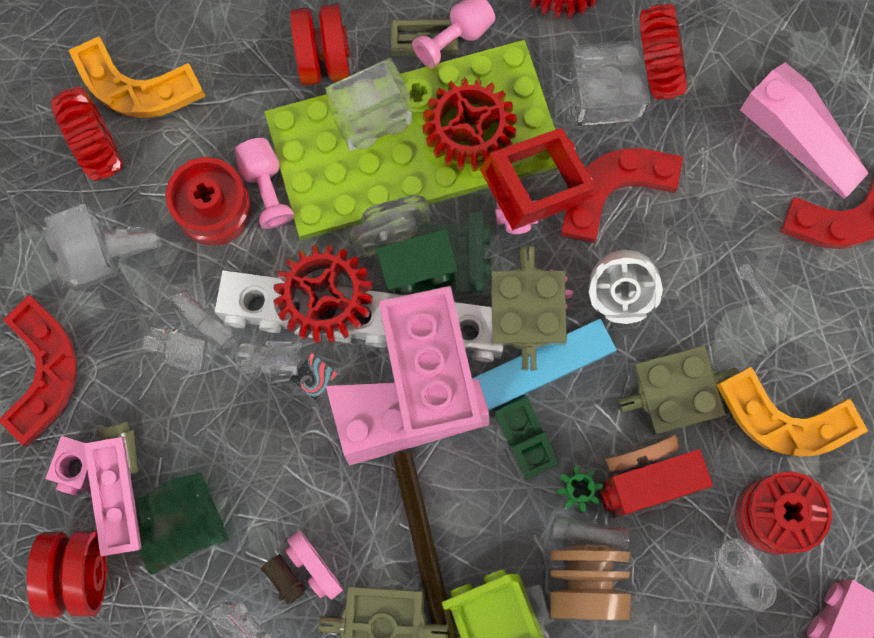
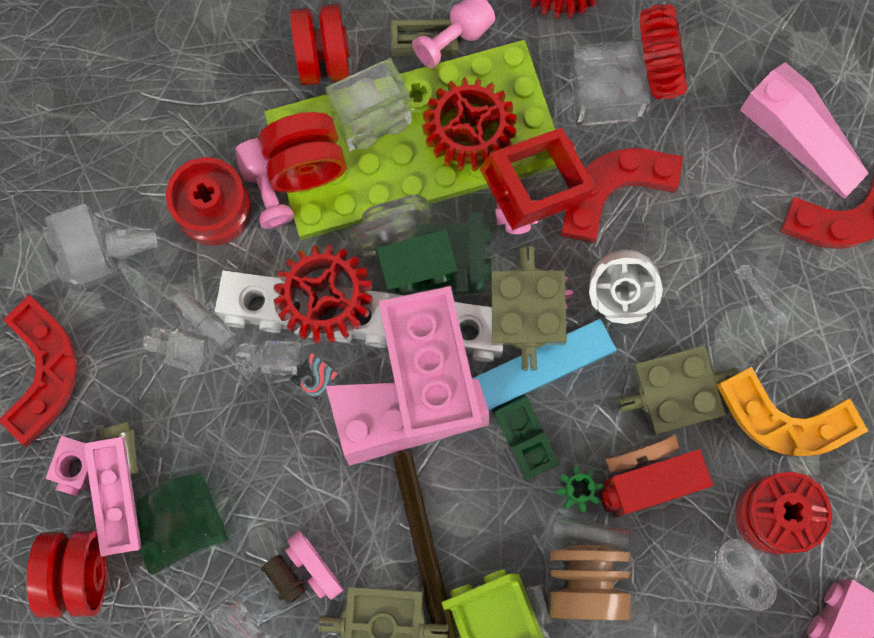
(86, 133): red gear -> none
(132, 96): light orange plate -> none
(302, 152): none -> red wheel

